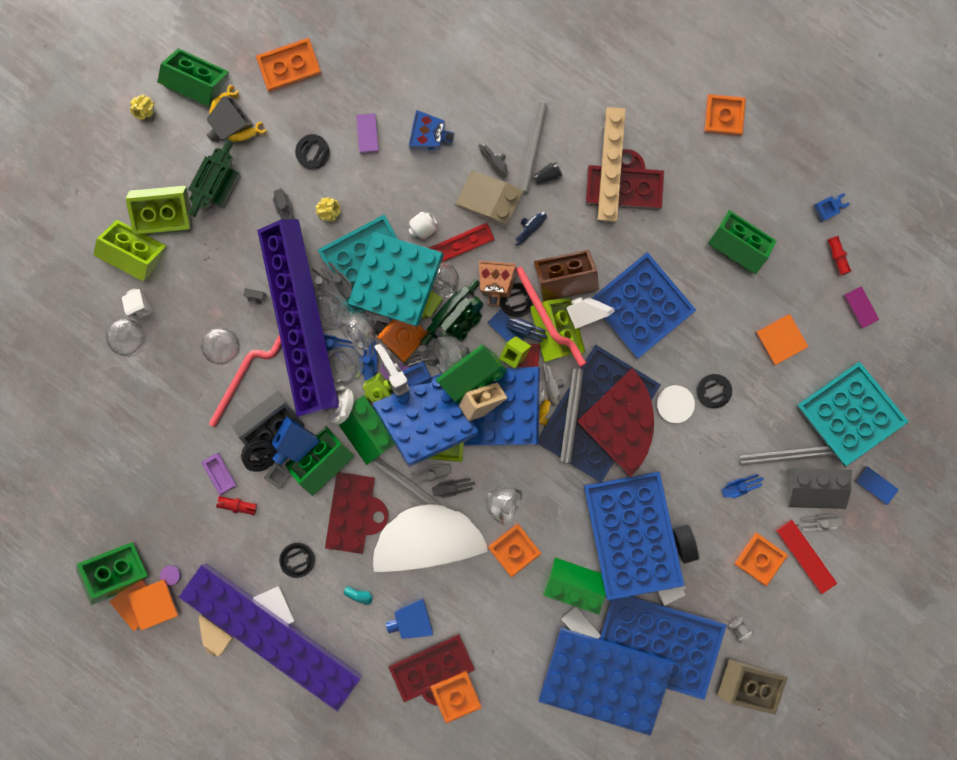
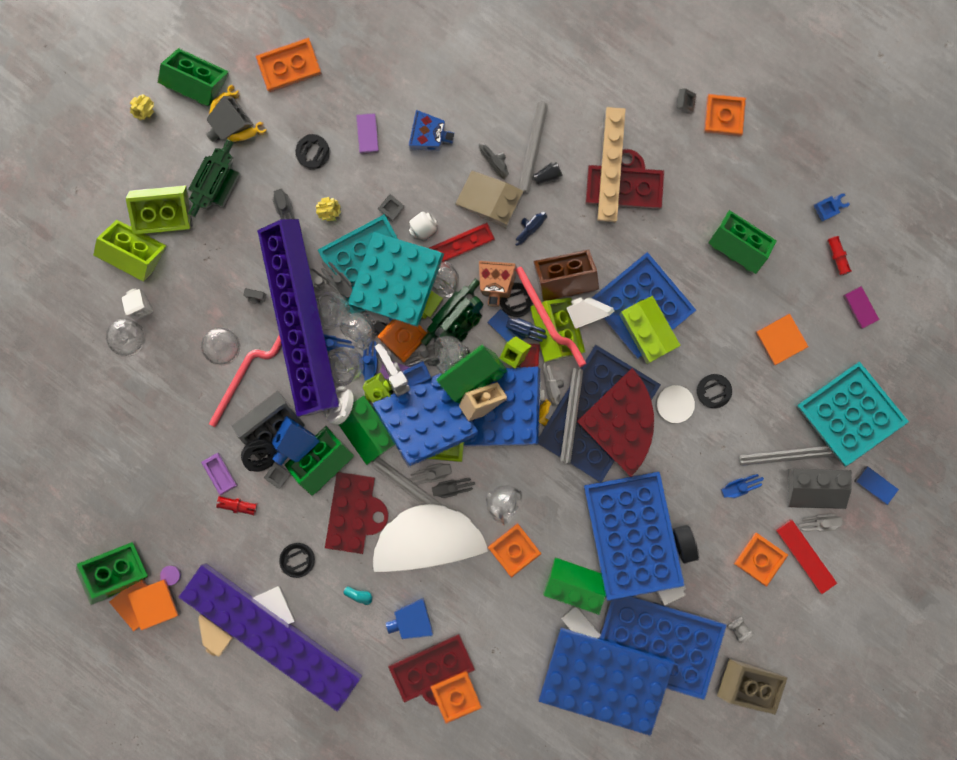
(391, 207): none -> dark grey plate
(649, 329): none -> lime slope
(686, 100): none -> dark grey plate

